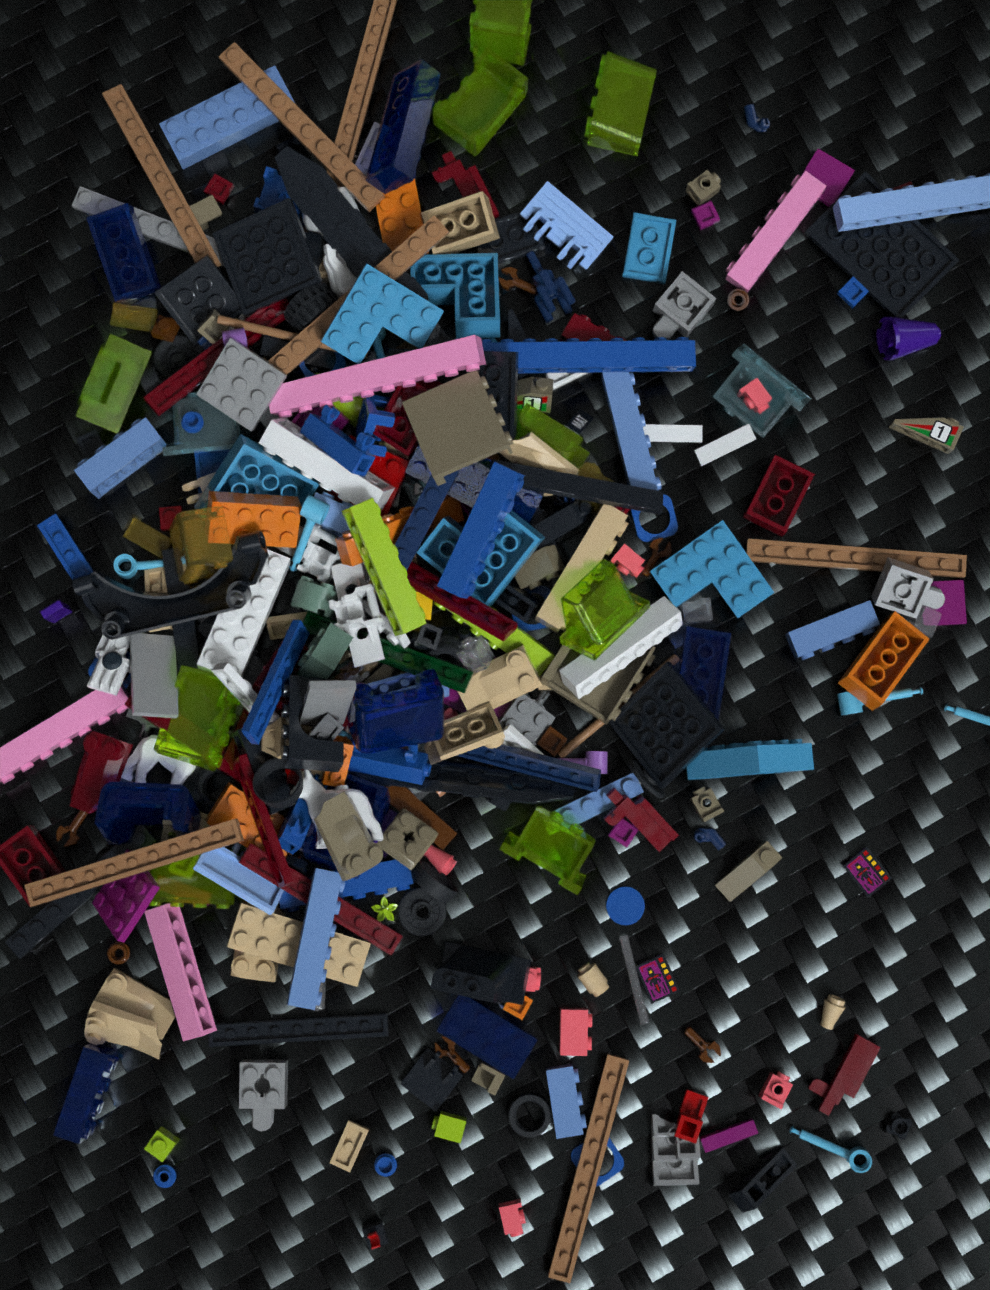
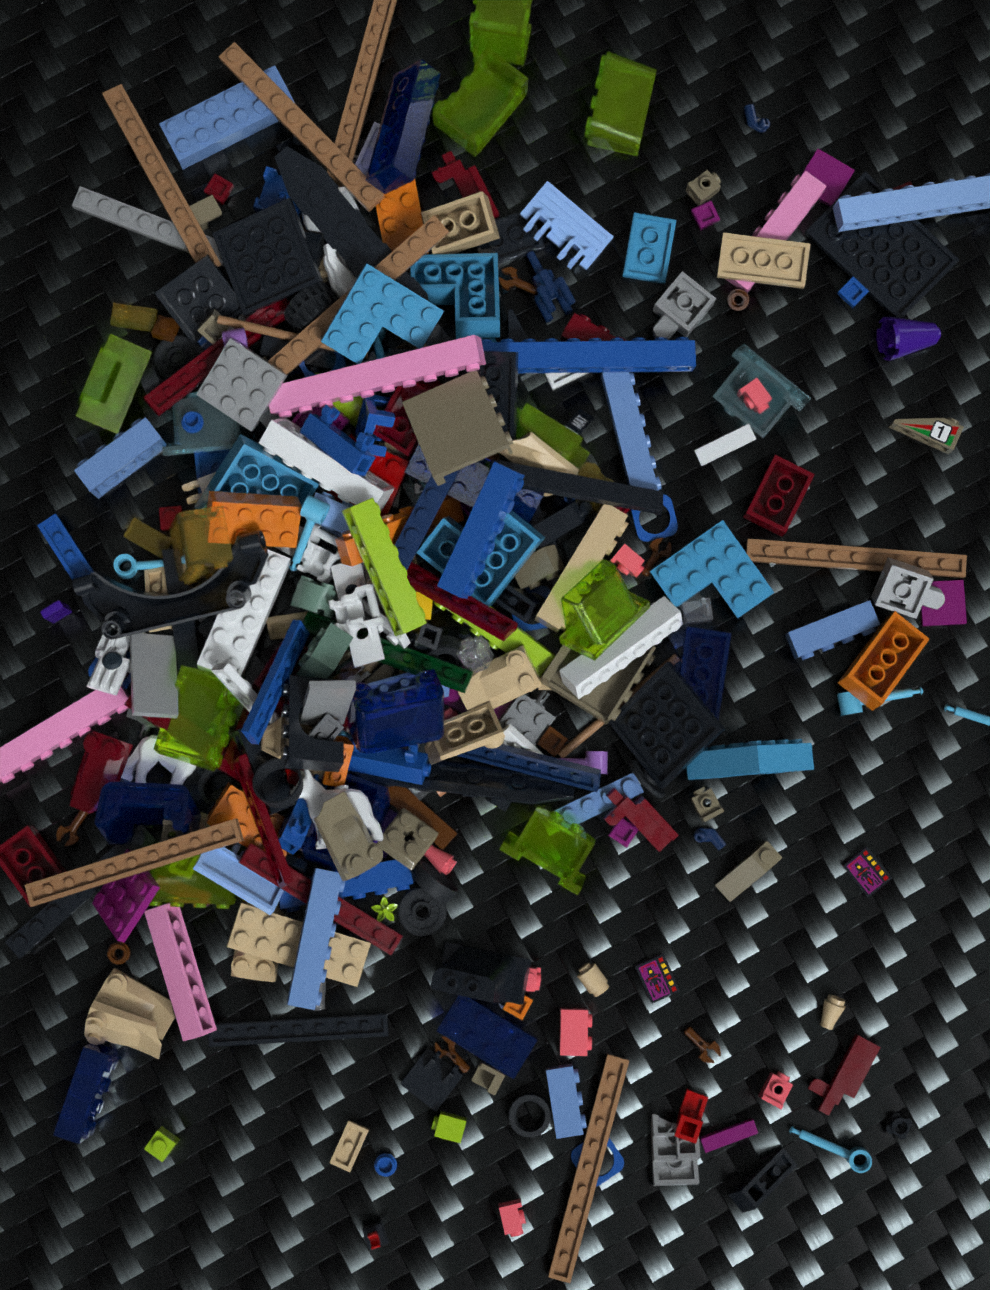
(123, 253): clear blue brick -> none
(165, 1169): blue plate -> none
(263, 1089): light grey brick -> none
(536, 393): dark tan slope -> none
(625, 905): blue piece -> none
(634, 981): clear bar -> none
(673, 433): white sticker -> none
(763, 260): none -> tan plate
(926, 621): clear panel -> none

